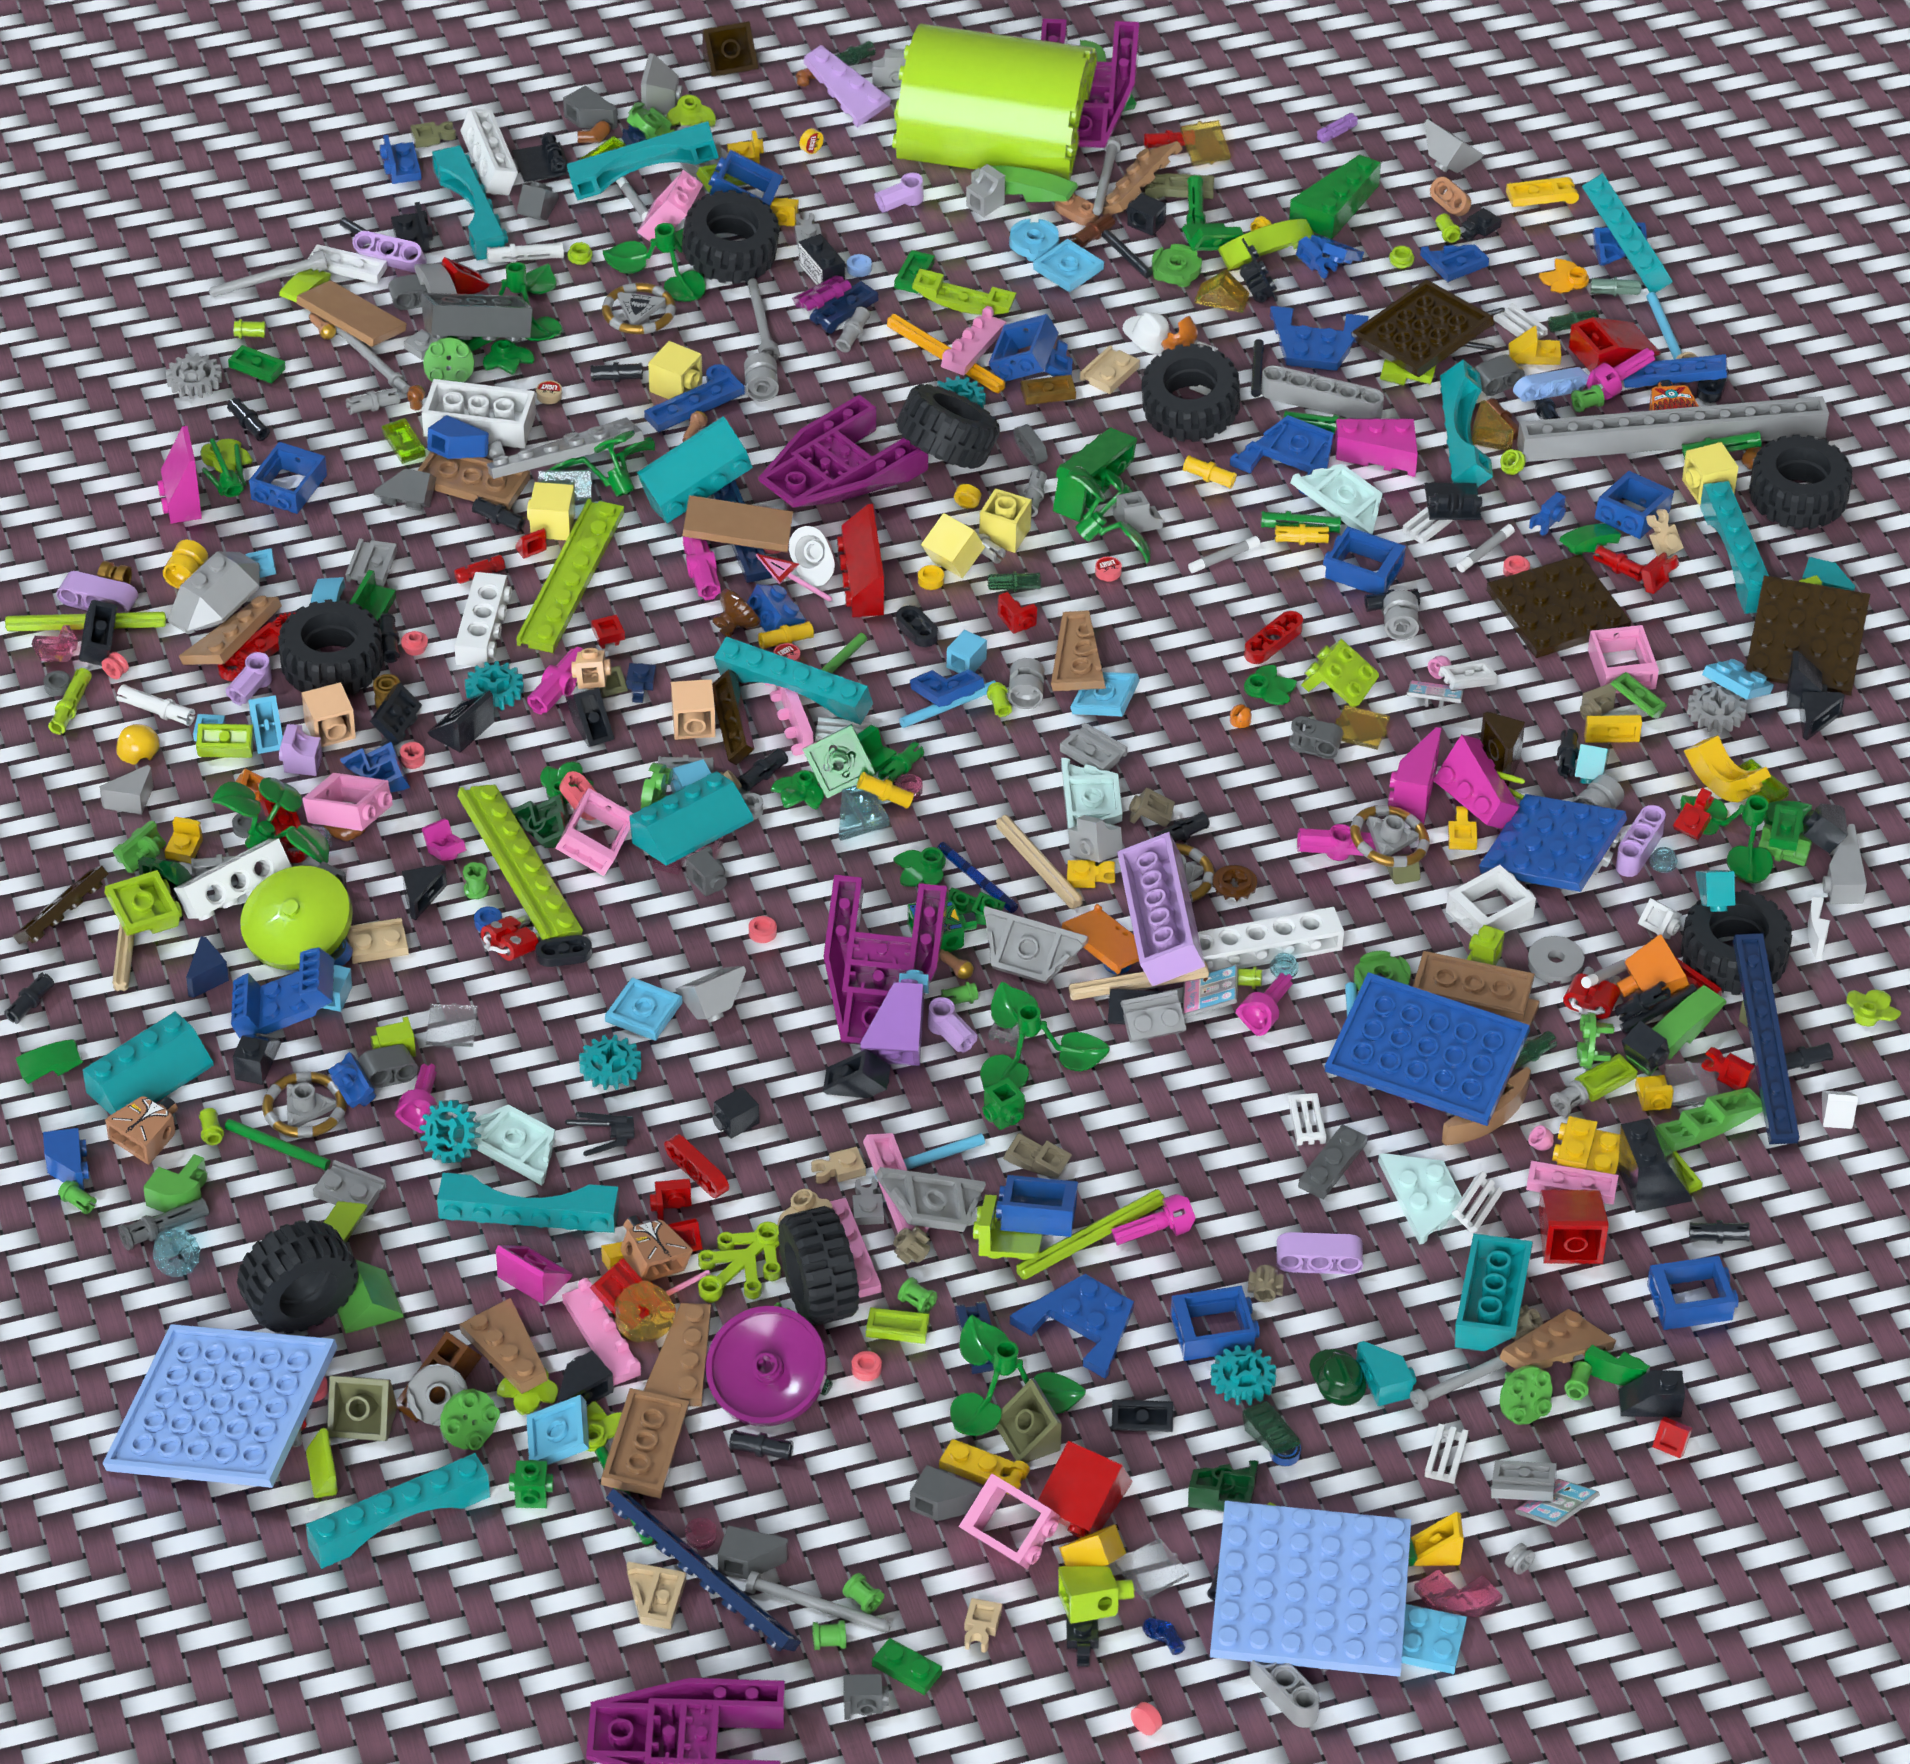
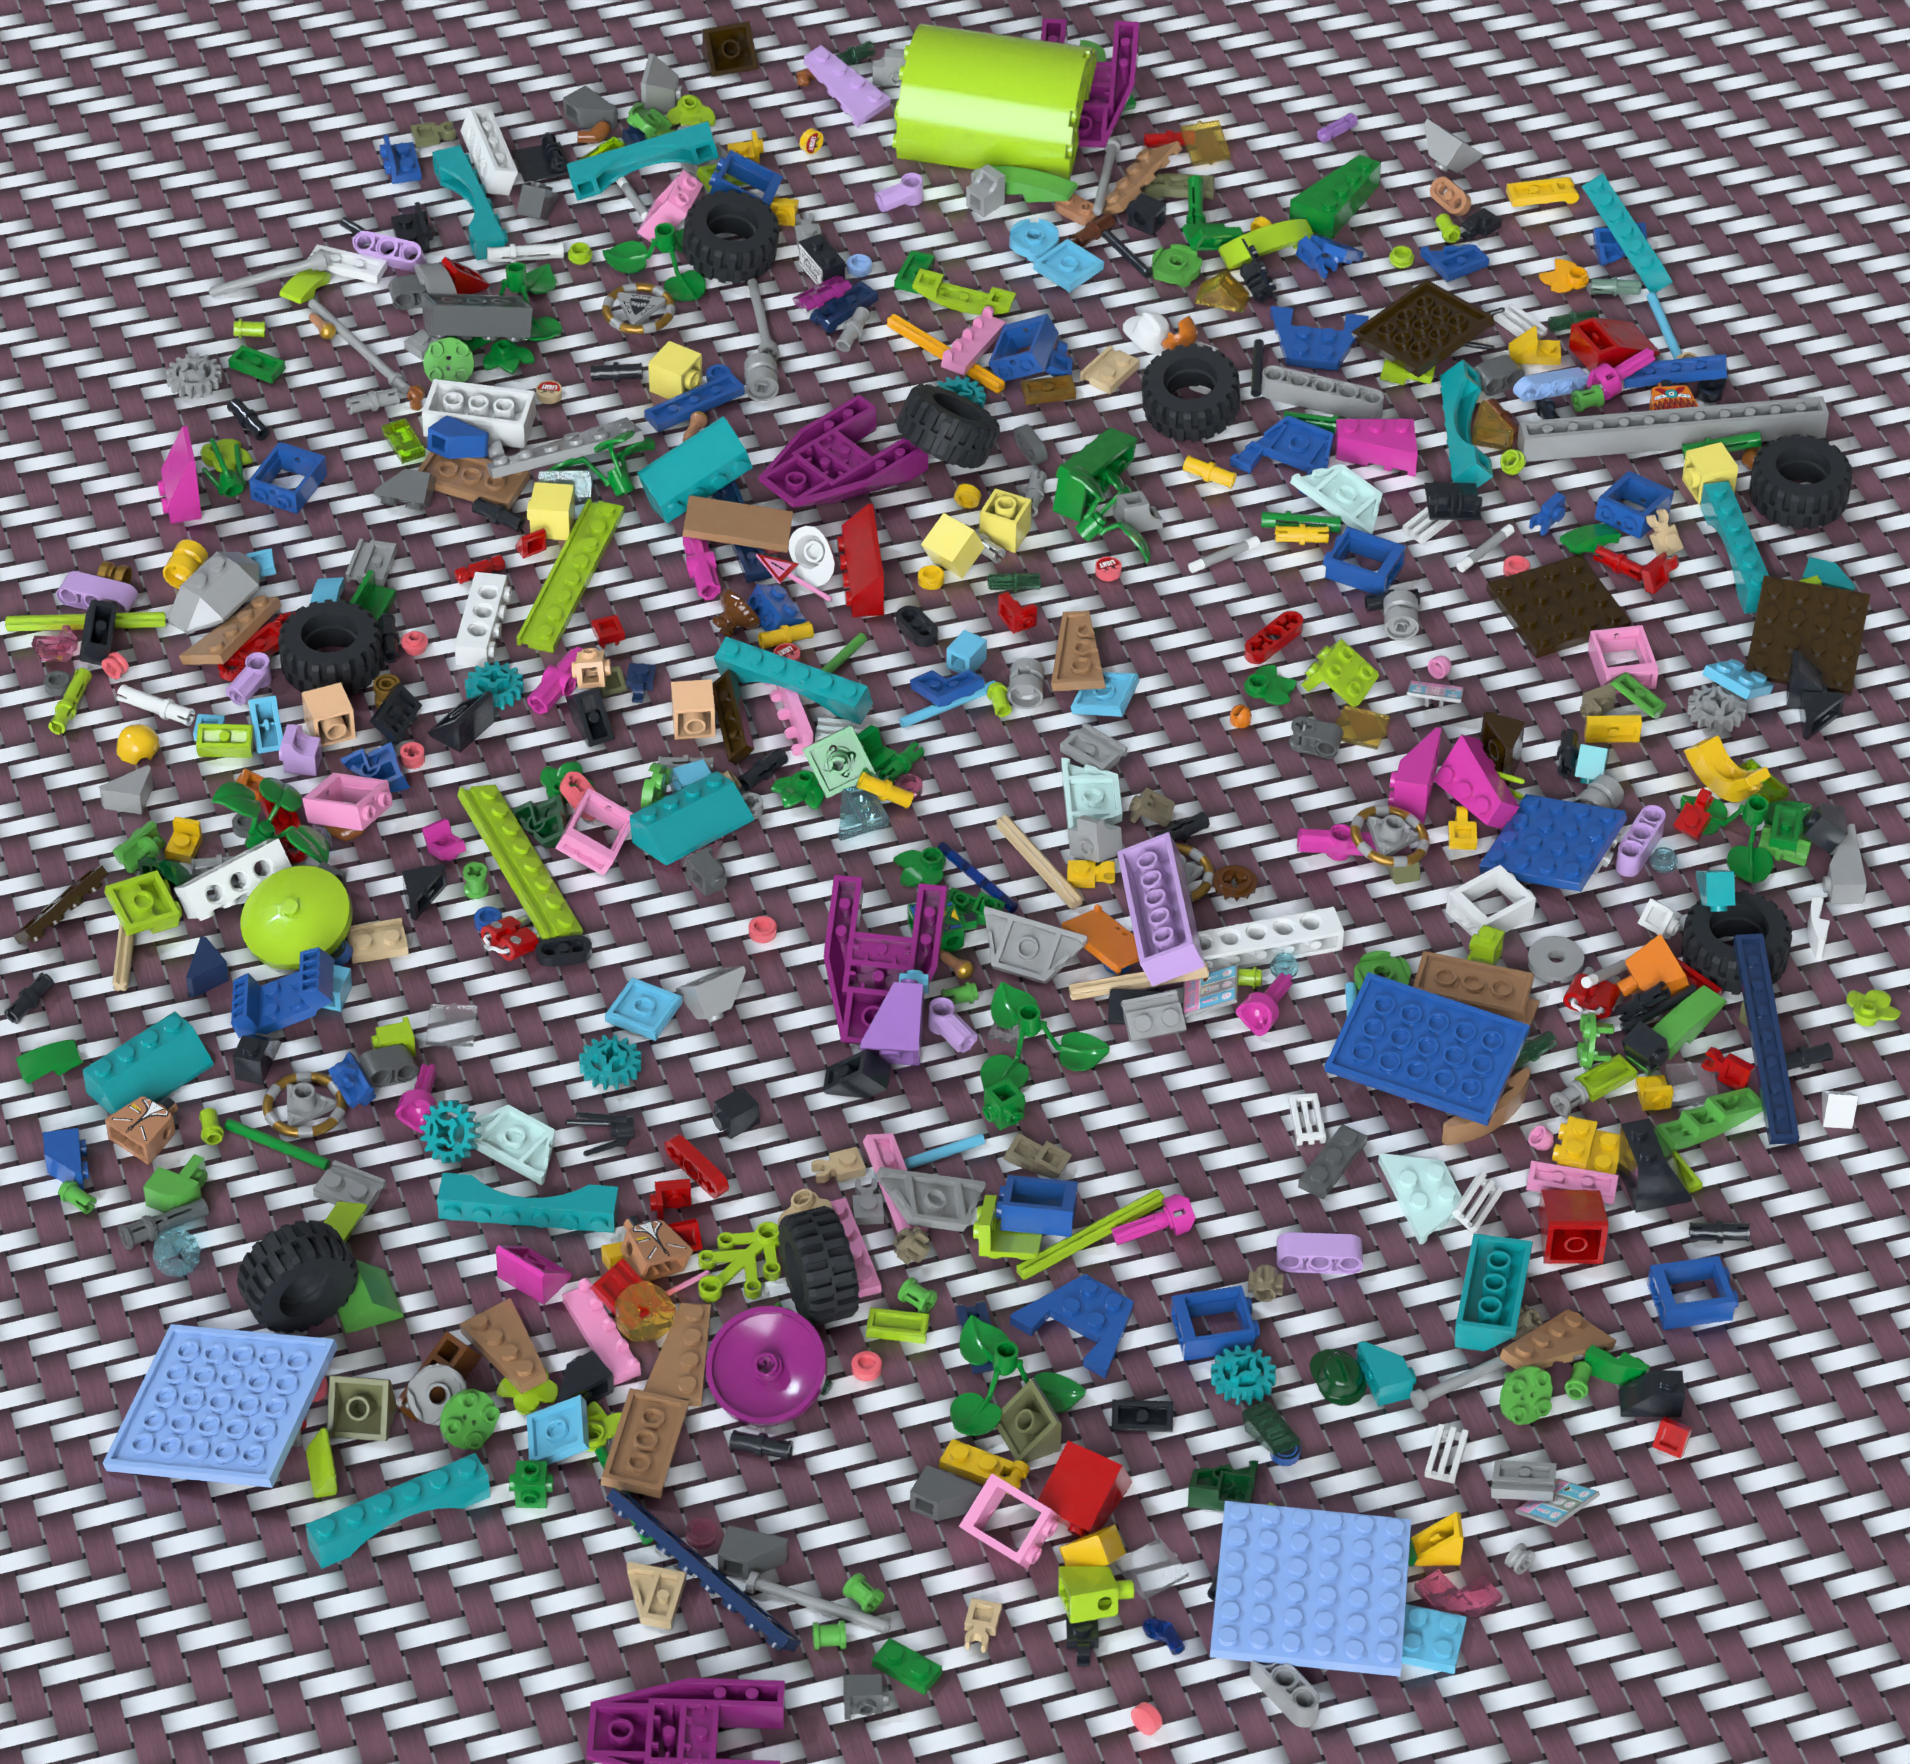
(351, 313): medium nougat tile -> none
(1468, 675): white tile -> none

